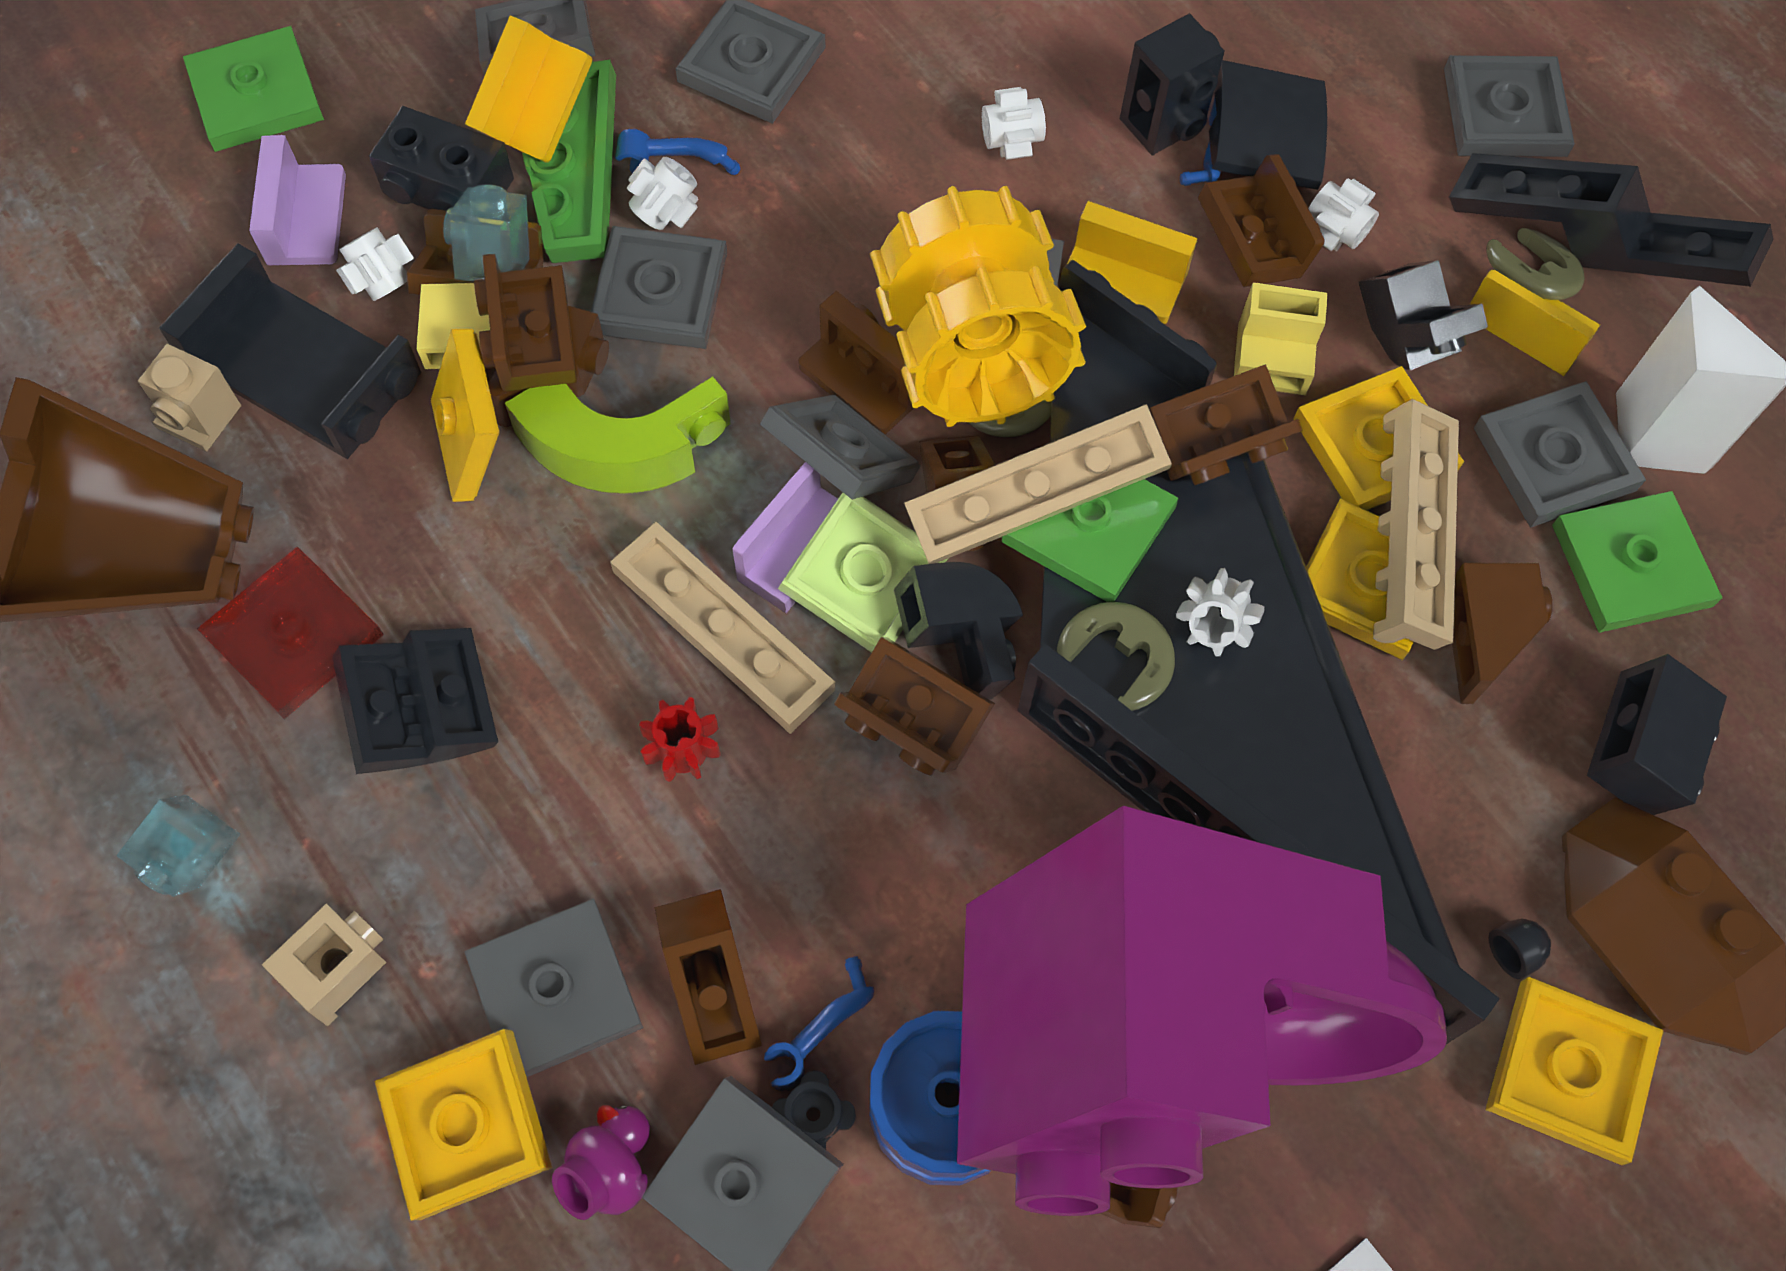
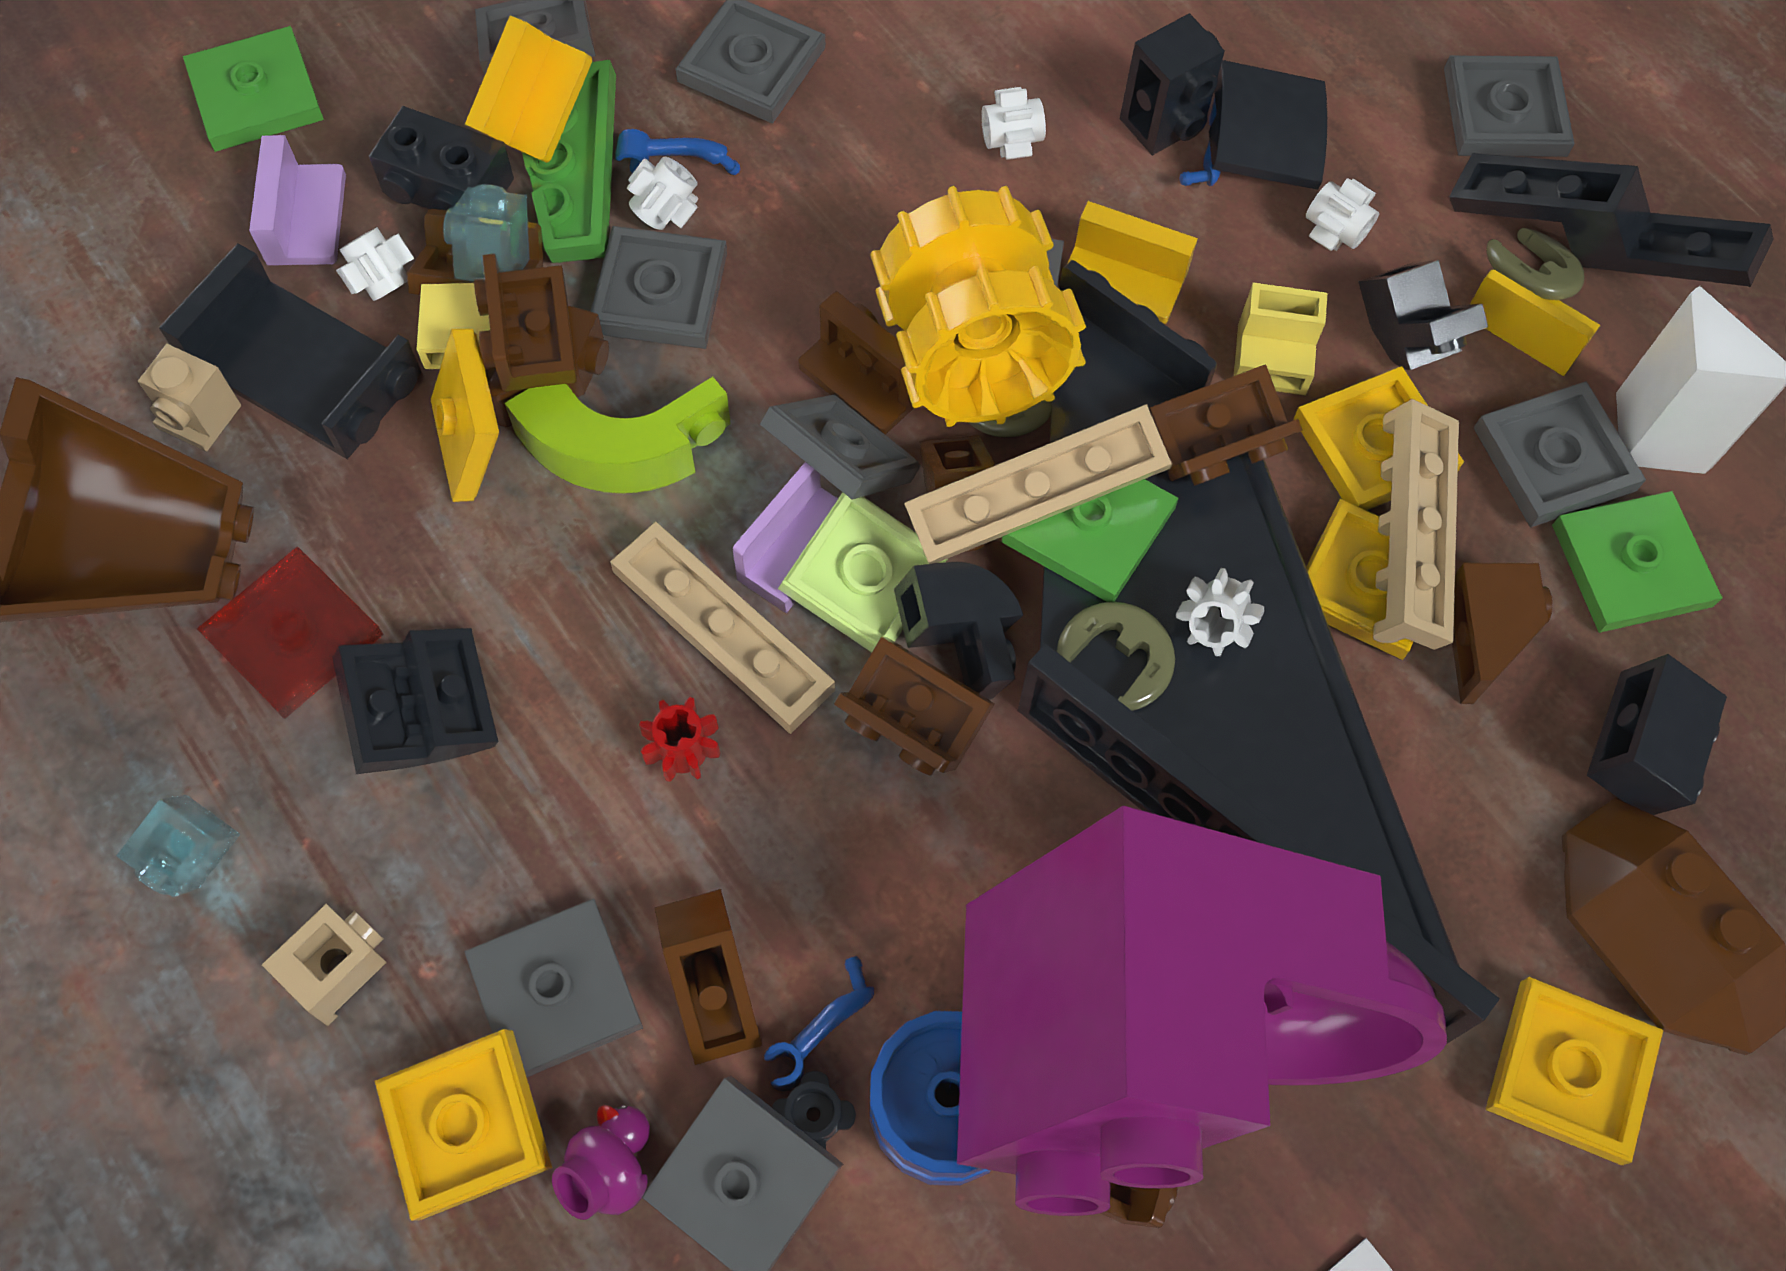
(1263, 224): reddish brown bracket -> none
(1520, 947): black hinge -> none

